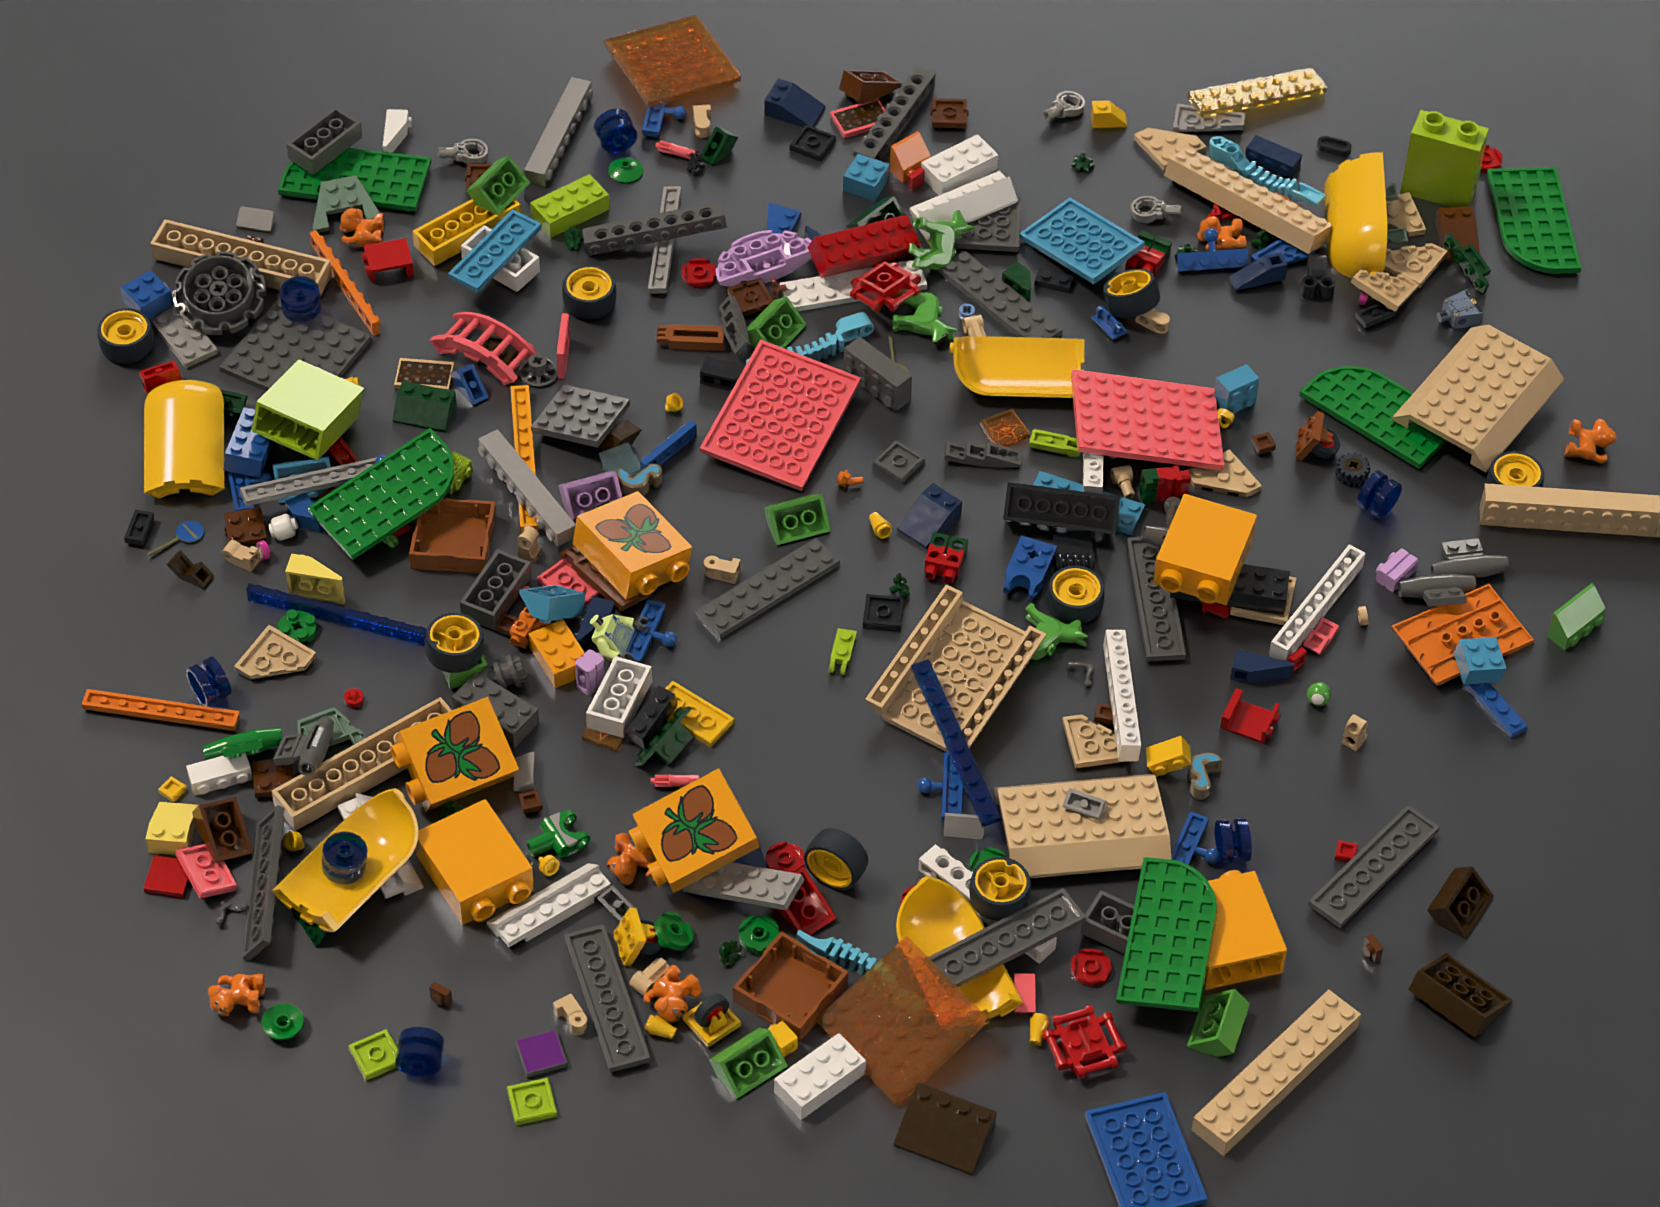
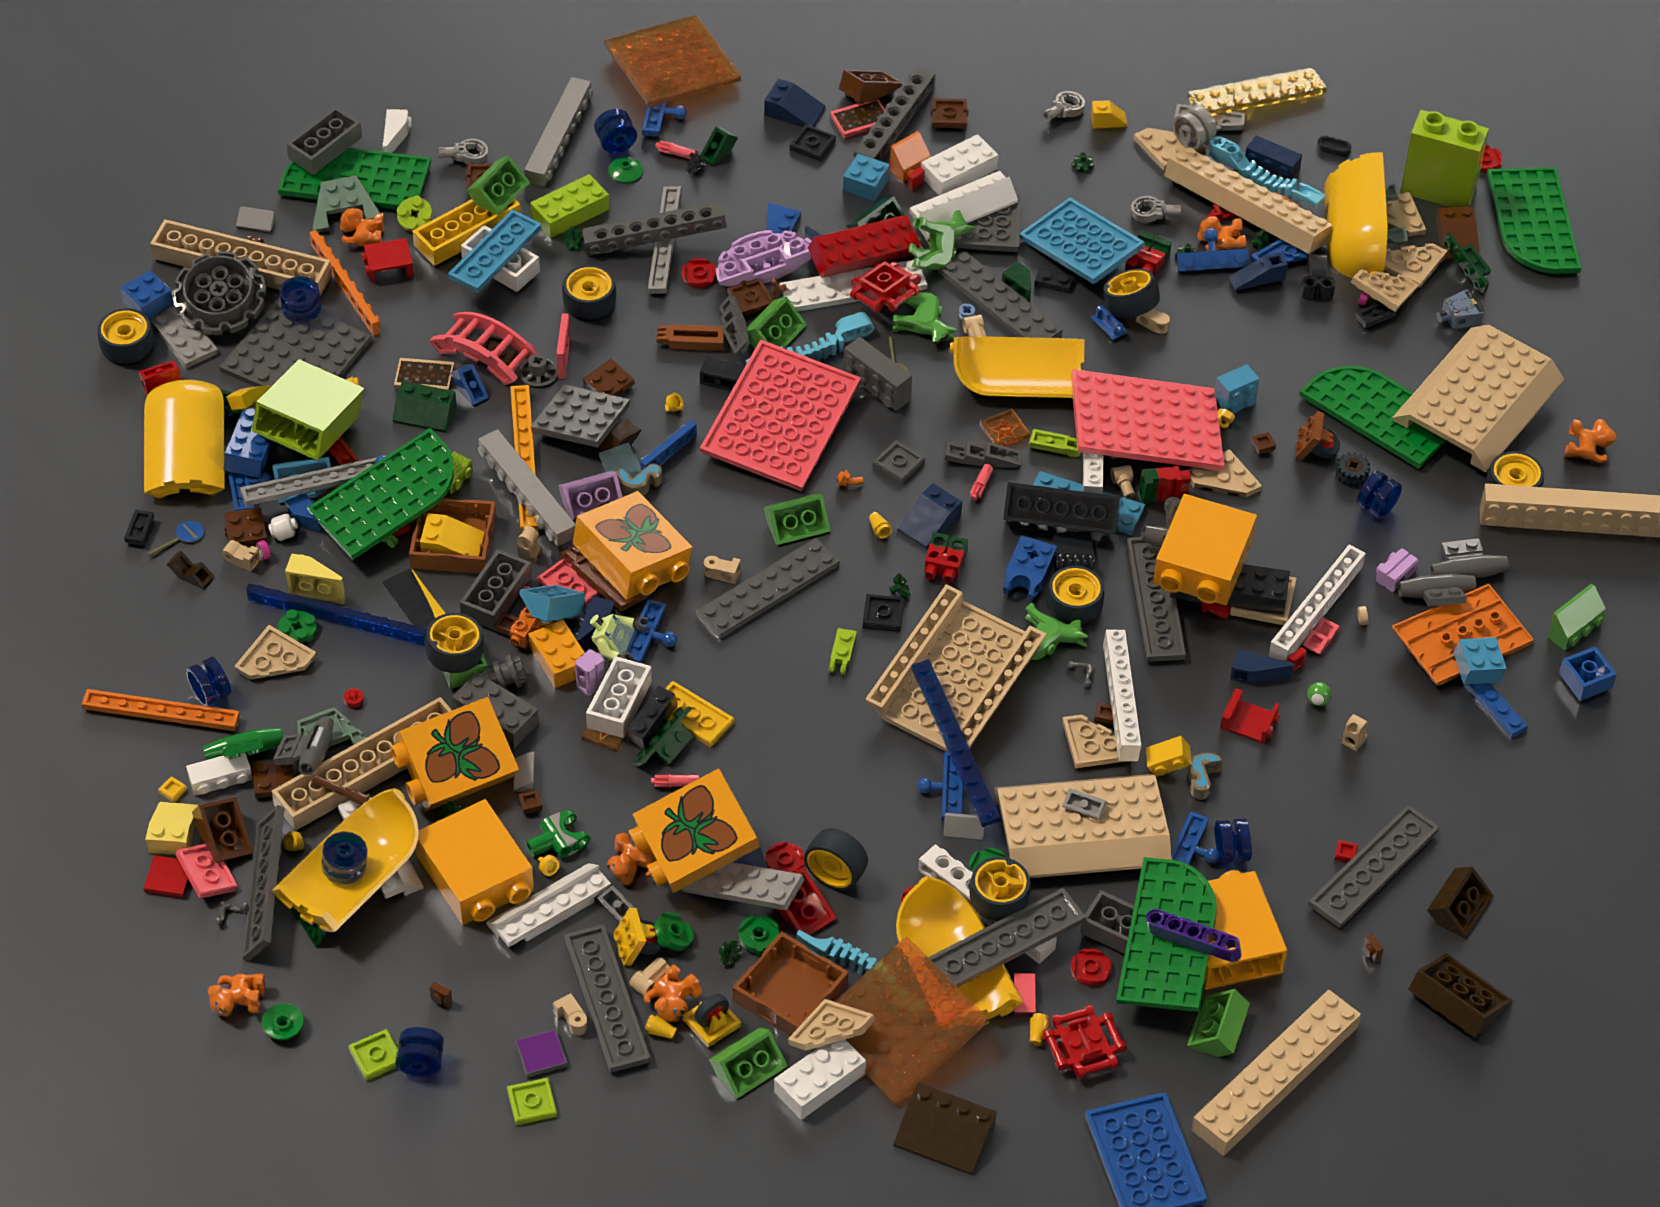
(246, 397): none -> yellow slope
(352, 795): none -> reddish brown pin
(413, 598): none -> black sticker
(415, 204): none -> lime plate
(450, 536): none -> yellow slope
(609, 379): none -> reddish brown plate
(702, 120): tan leg -> none
(784, 1037): yellow brick -> none
(830, 1024): none -> tan plate
(981, 482): none -> coral piece
(1194, 127): none -> light grey wheel
(1200, 941): none -> dark purple beam
(1587, 673): none -> blue brick

